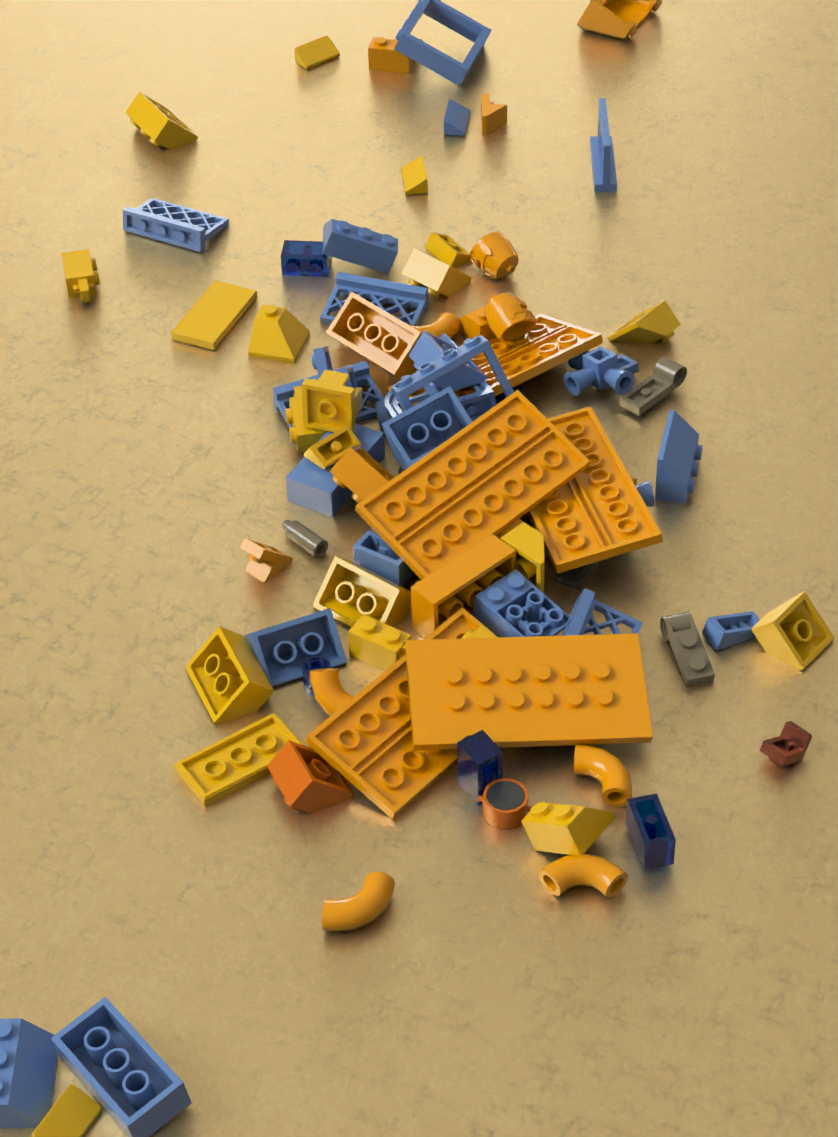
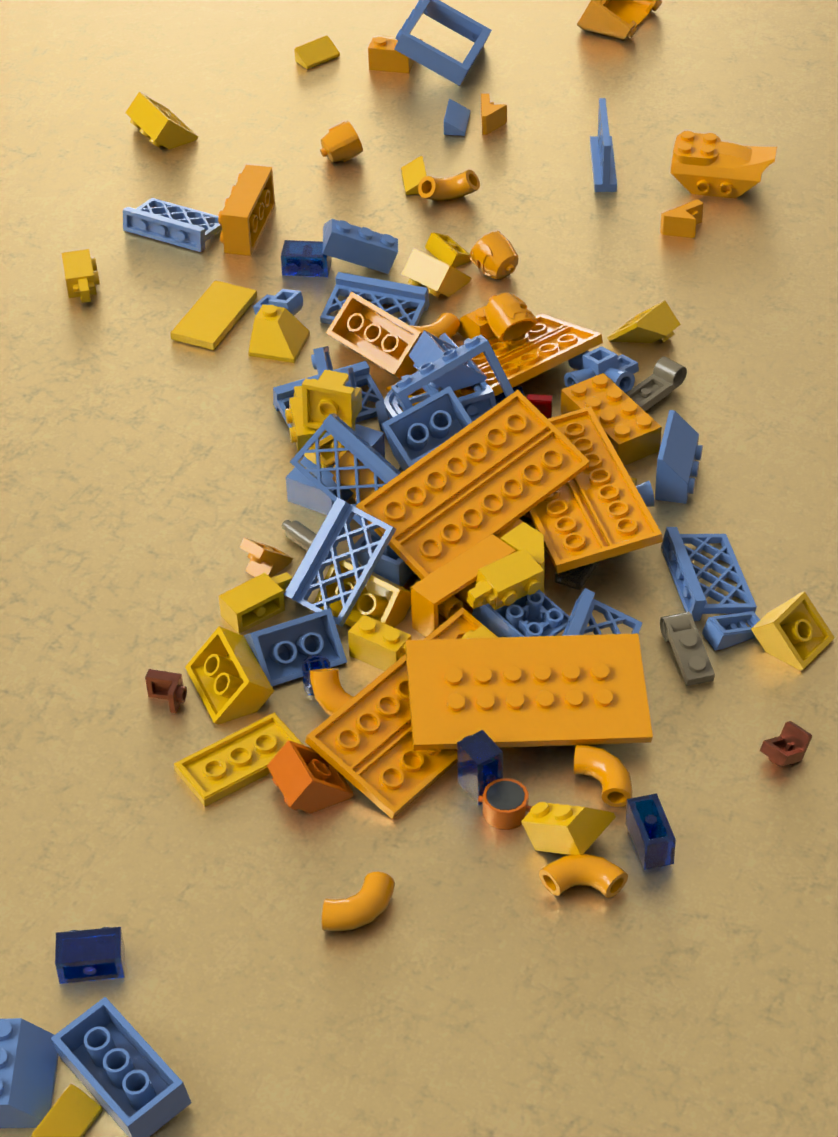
(90, 955): none -> clear blue brick
(166, 686): none -> copper bracket
(247, 210): none -> light orange brick
(254, 601): none -> yellow hinge
(286, 298): none -> medium blue brick
(320, 555): none -> medium blue fence
(341, 143): none -> light orange helmet
(360, 450): none -> medium blue fence
(449, 187): none -> light orange cylinder
(506, 581): none -> yellow hinge
(542, 403): none -> red tile
(624, 421): none -> light orange brick
(682, 220): none -> light orange slope
(687, 575): none -> medium blue fence
(718, 167): none -> light orange slope

